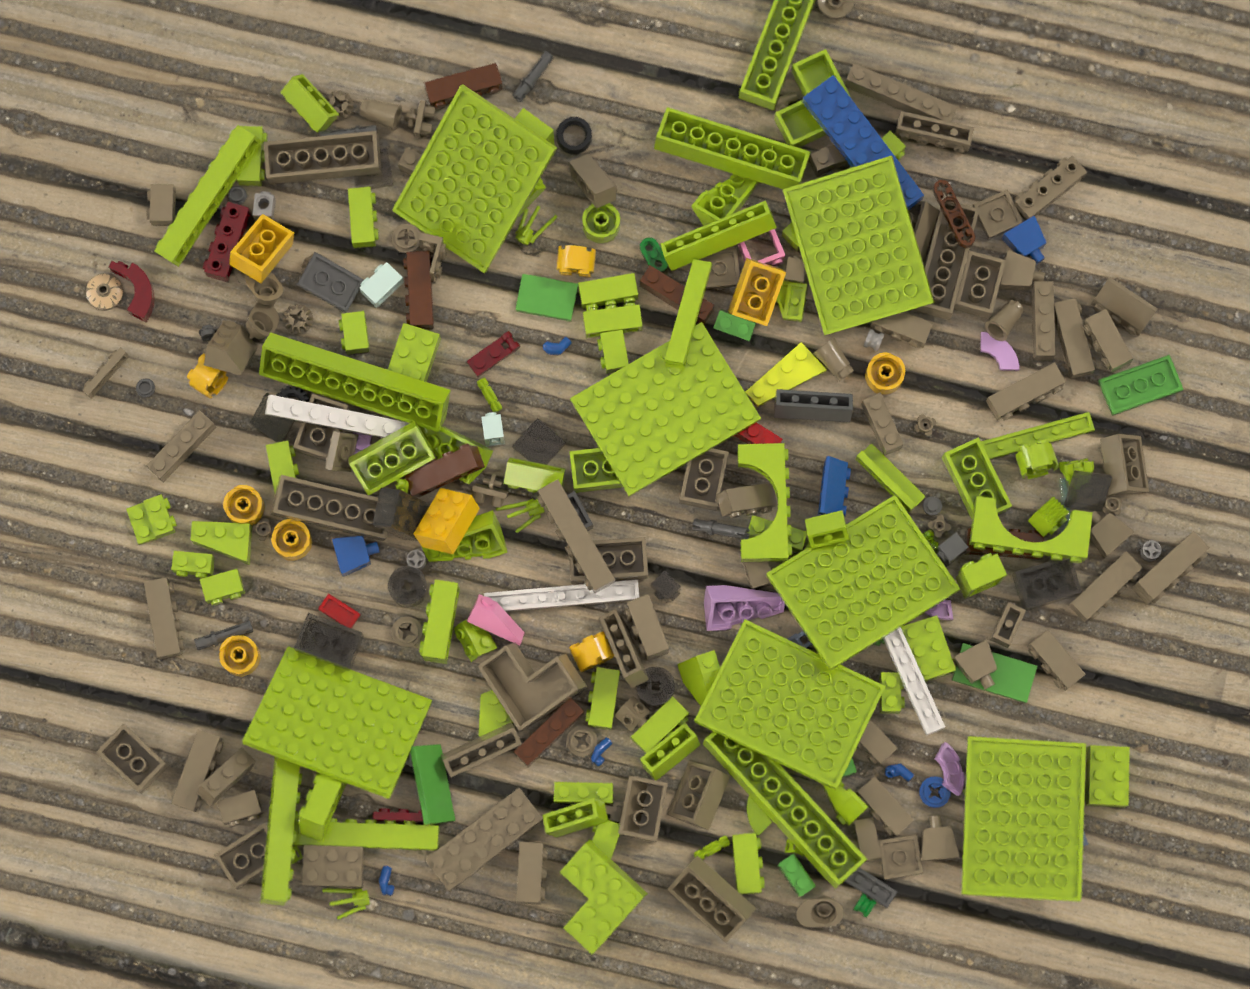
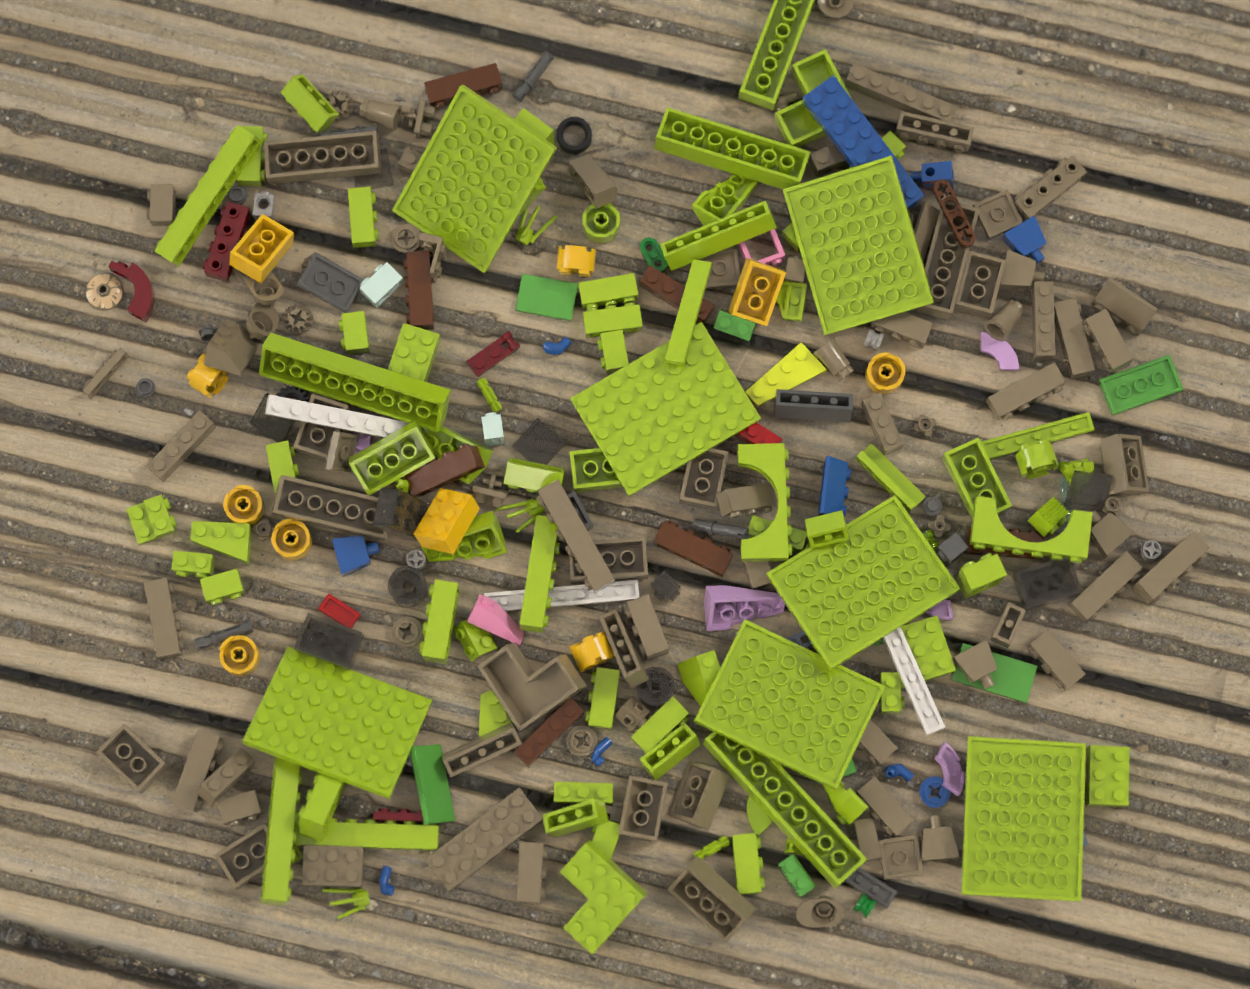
(539, 576): none -> lime brick
(692, 548): none -> reddish brown brick
(933, 172): none -> blue torso

